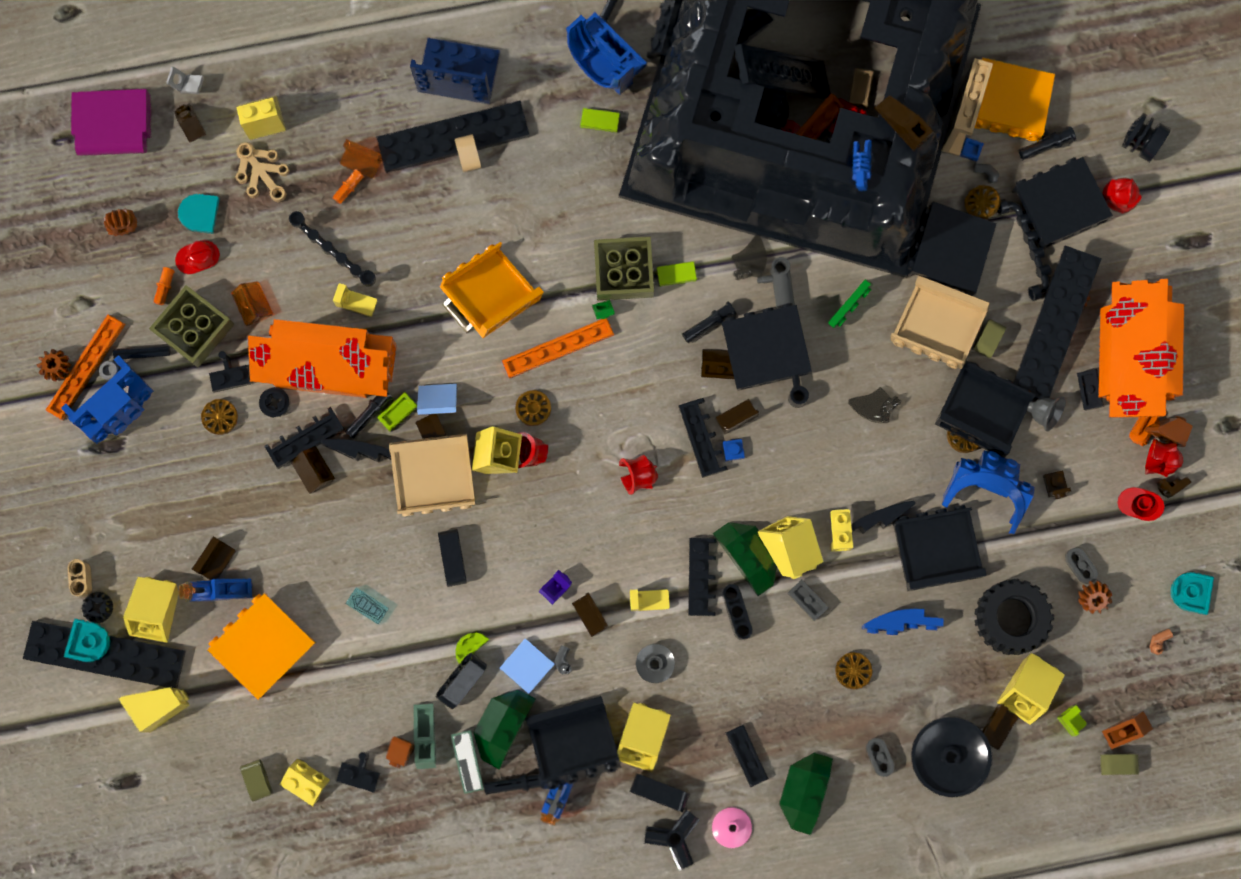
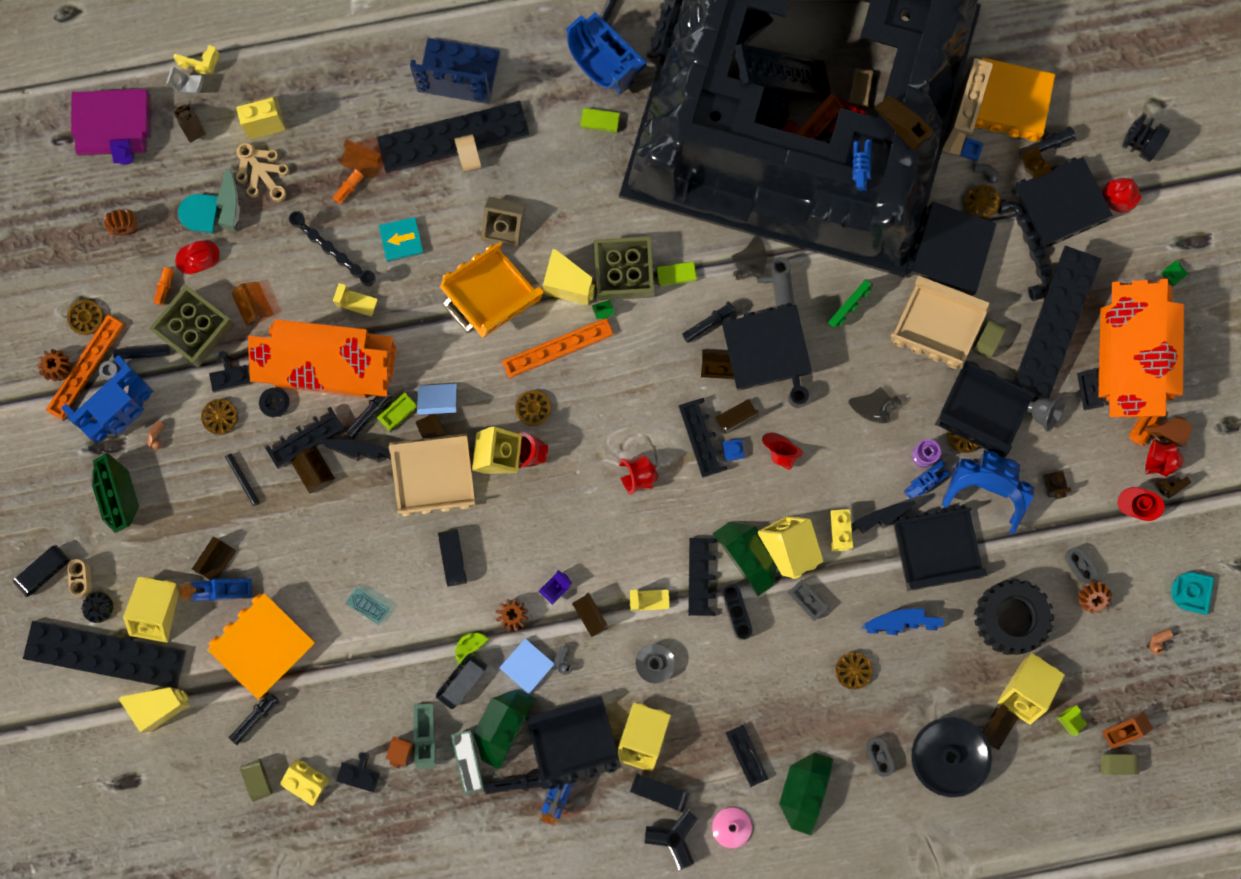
(41, 571): none -> black beam
(85, 317): none -> pearl gold wheel
(87, 641): teal tile -> none
(114, 493): none -> dark green wedge
(121, 151): none -> dark purple bracket
(153, 433): none -> nougat arm
(207, 66): none -> light yellow bracket
(229, 202): none -> sand green slope
(242, 479): none -> black bar
(260, 711): none -> black pin
(401, 239): none -> teal tile
(503, 221): none -> dark tan slope
(518, 612): none -> dark orange gear
(567, 280): none -> light yellow slope
(782, 450): none -> red piece
(926, 453): none -> medium lavender wheel
(926, 480): none -> blue hinge
(1035, 164): none -> dark brown bracket
(1174, 273): none -> green plate

